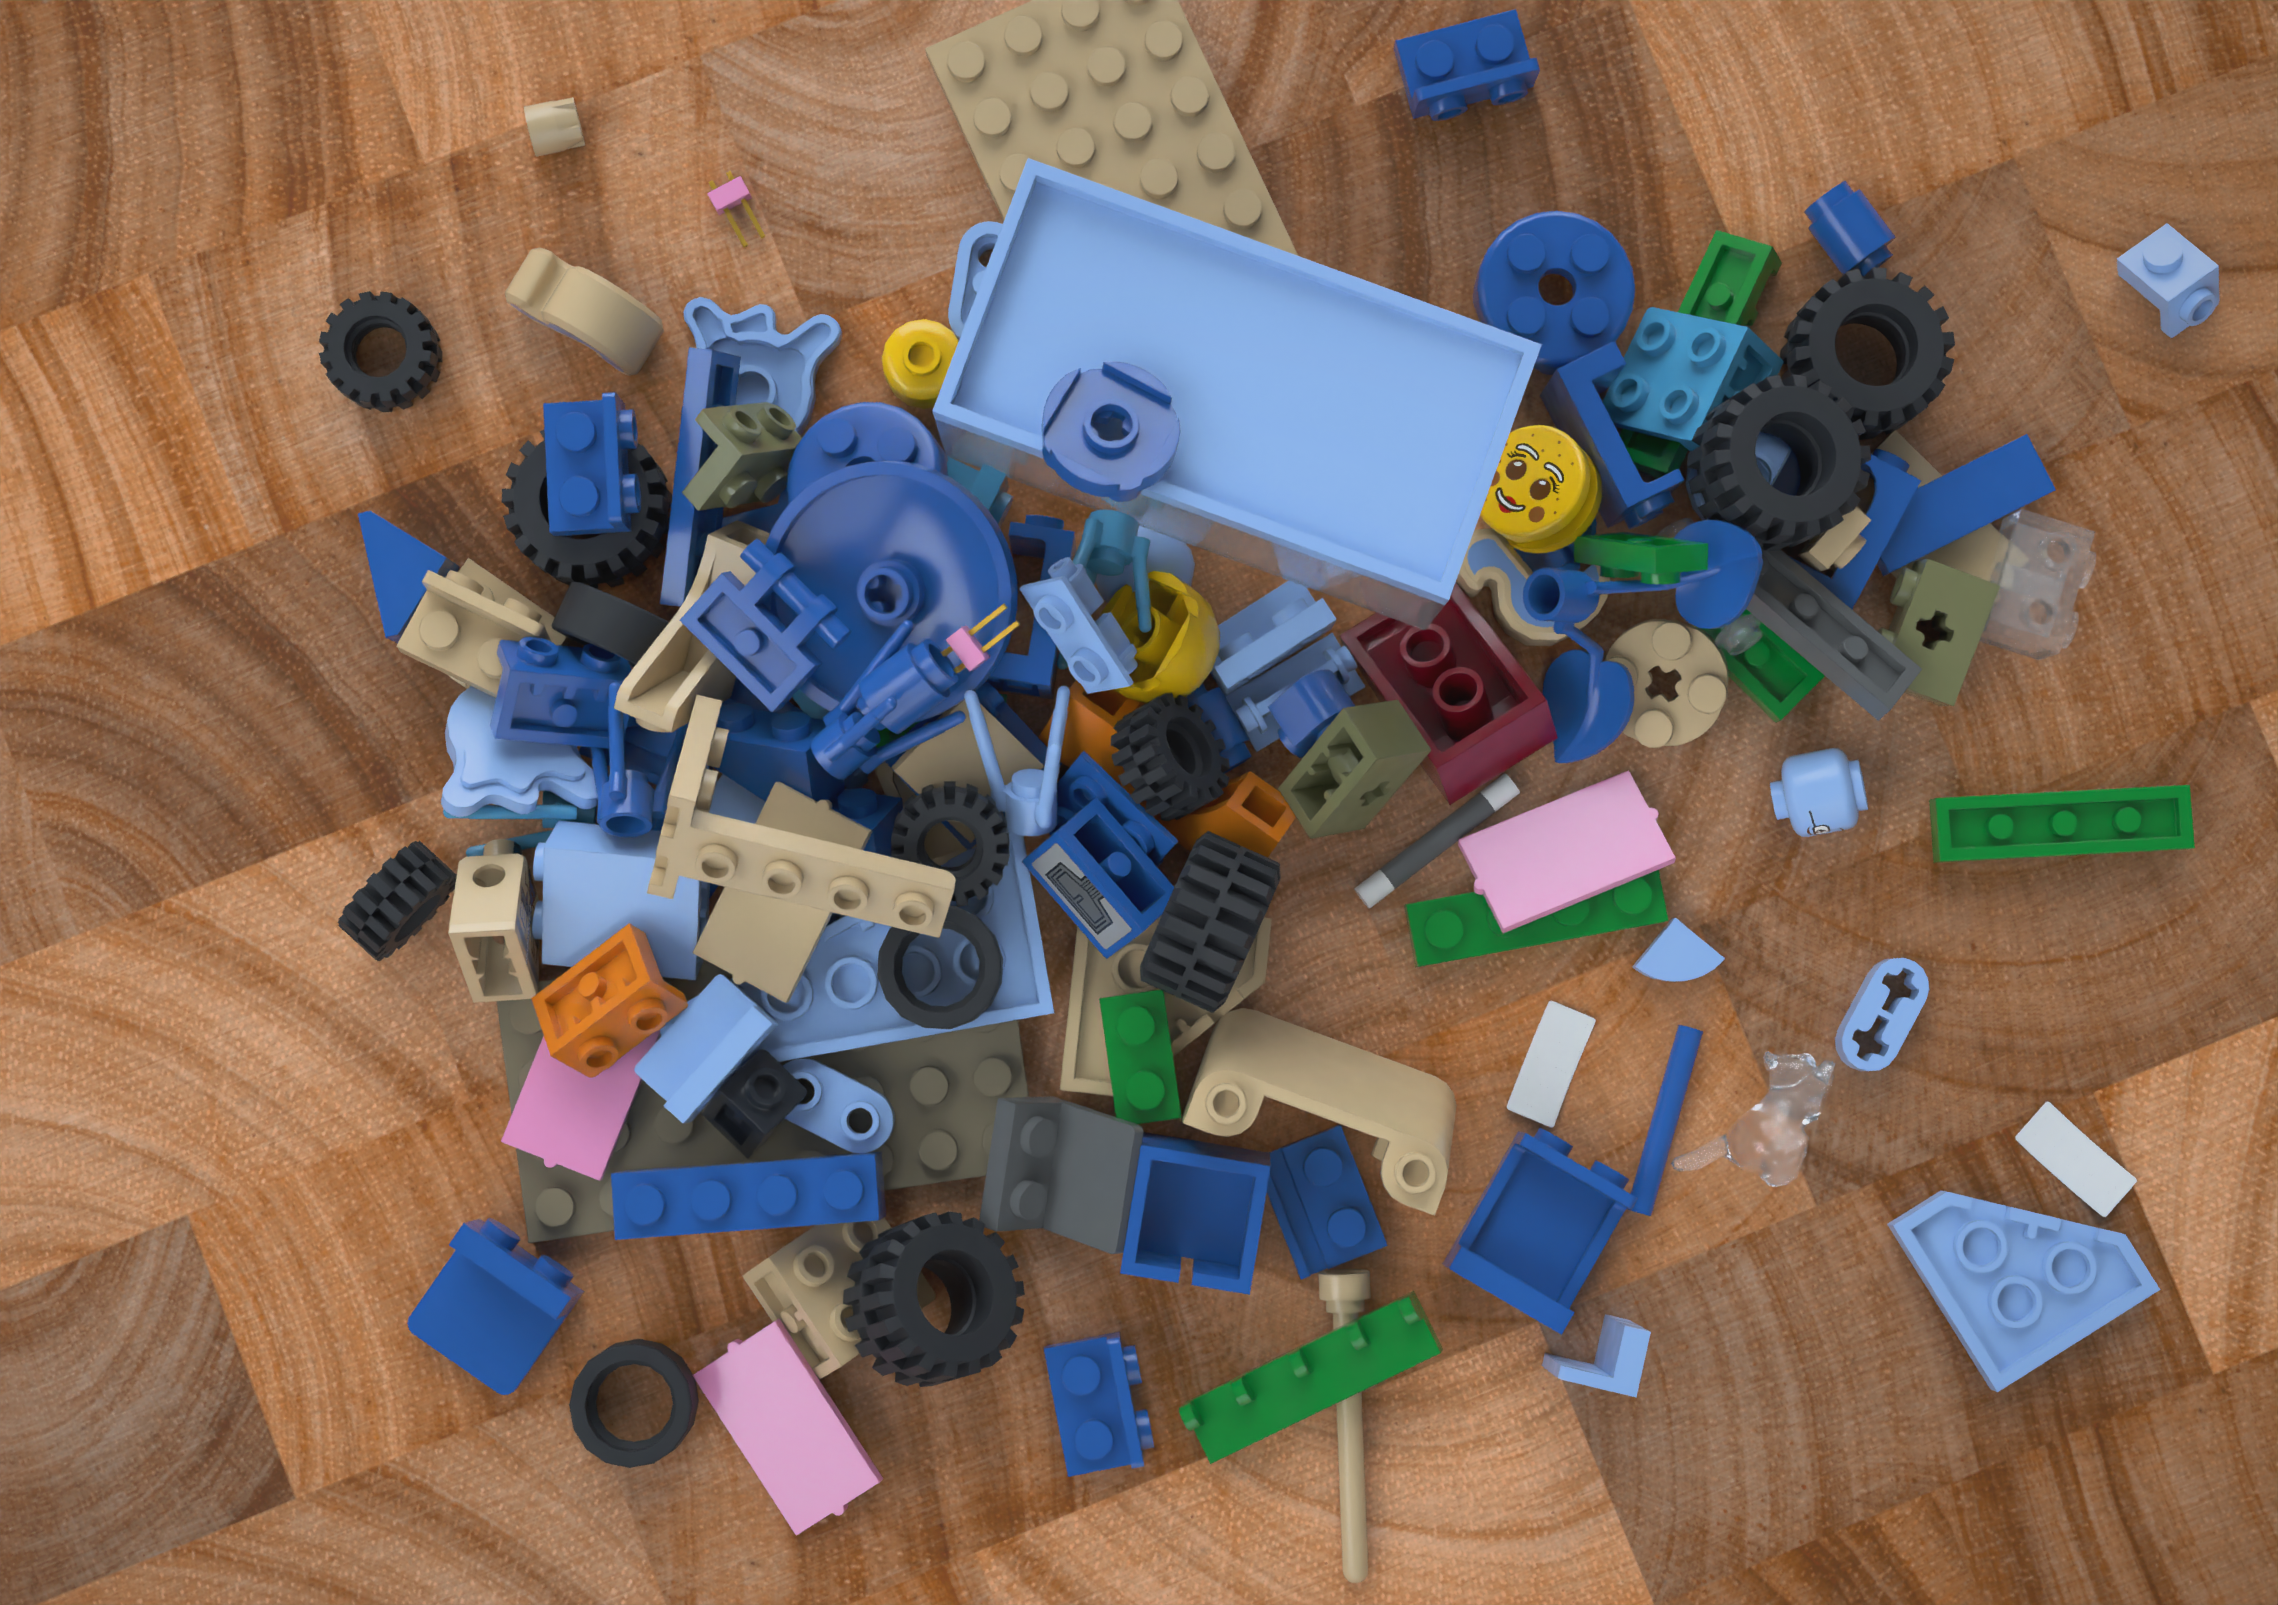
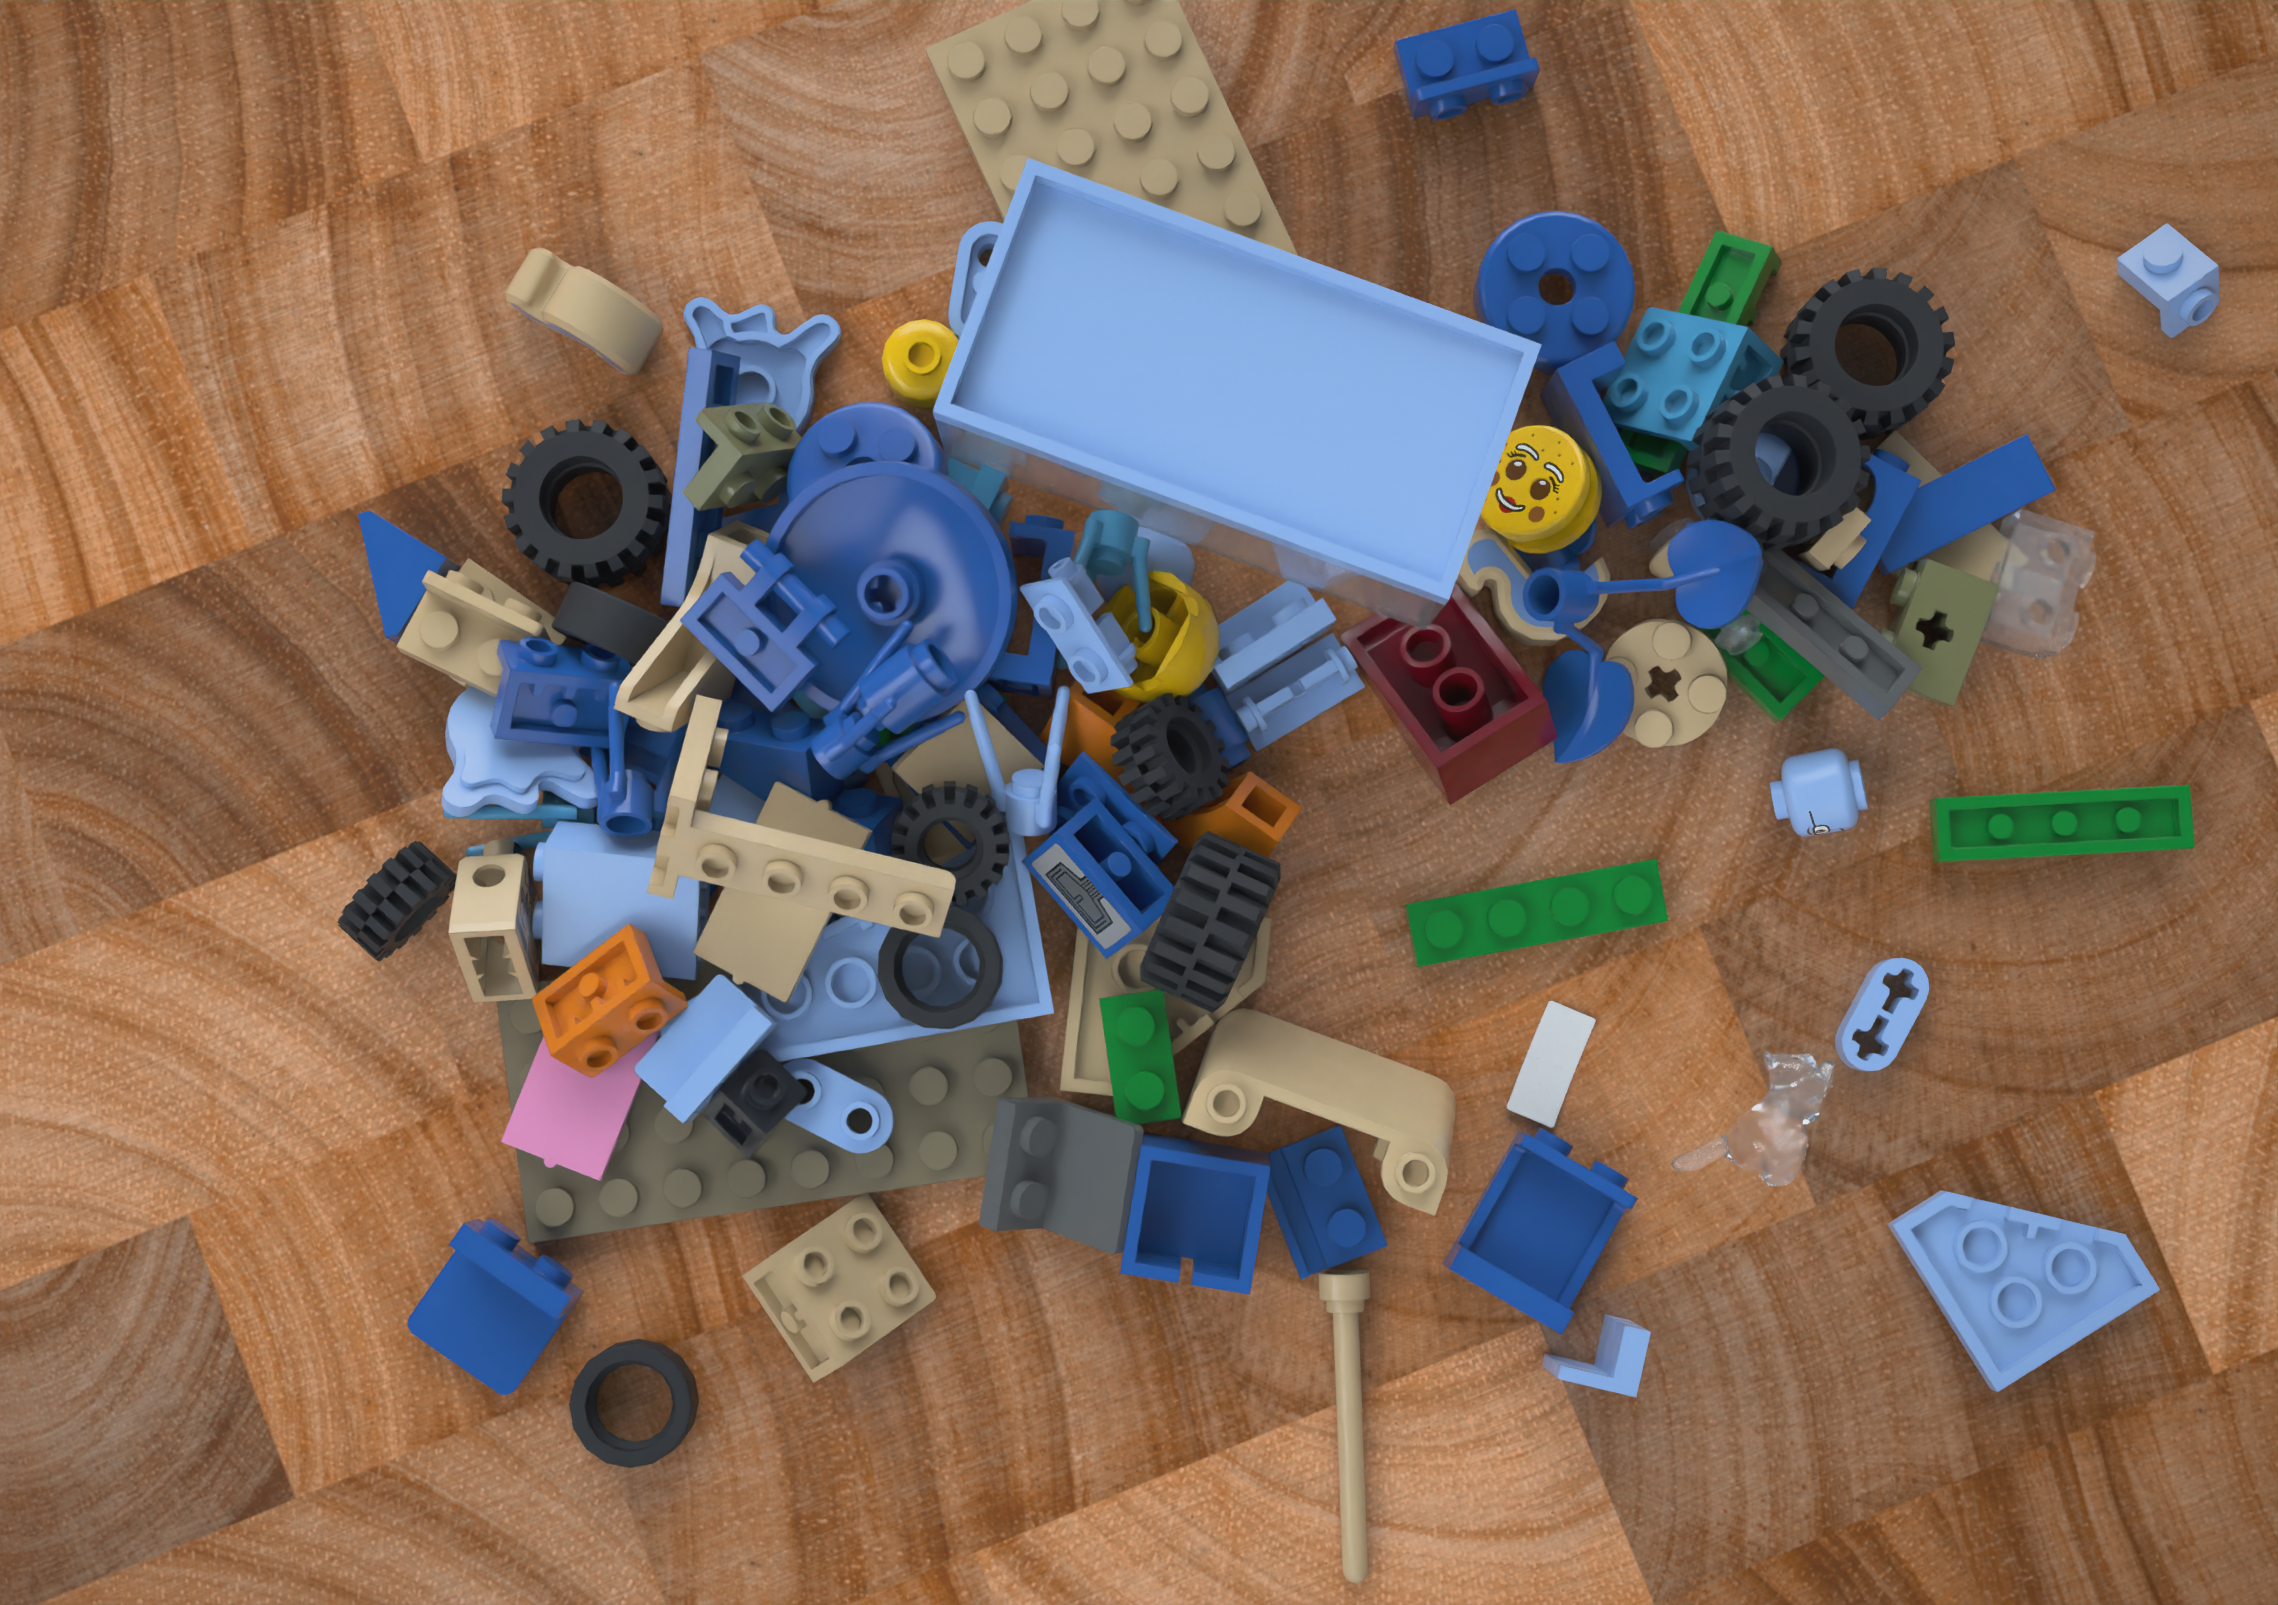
(357, 321): black tyre -> none
(554, 126): tan hose -> none
(589, 466): blue bracket -> none
(730, 196): bright pink piece -> none
(748, 1195): blue arch -> none
(787, 1427): bright pink piece -> none
(969, 648): bright pink piece -> none
(978, 1289): black tyre -> none
(1096, 1404): blue bracket -> none
(1102, 466): plate -> none
(1308, 709): blue plate -> none
(1311, 1377): green hinge -> none
(1354, 768): olive brick -> none
(1437, 840): dark grey bar -> none
(1566, 851): bright pink piece -> none
(1629, 553): green plate -> none
(1665, 1118): blue bar -> none
(1677, 955): light blue tile -> none
(1850, 229): blue brick -> none
(2075, 1159): white sticker -> none

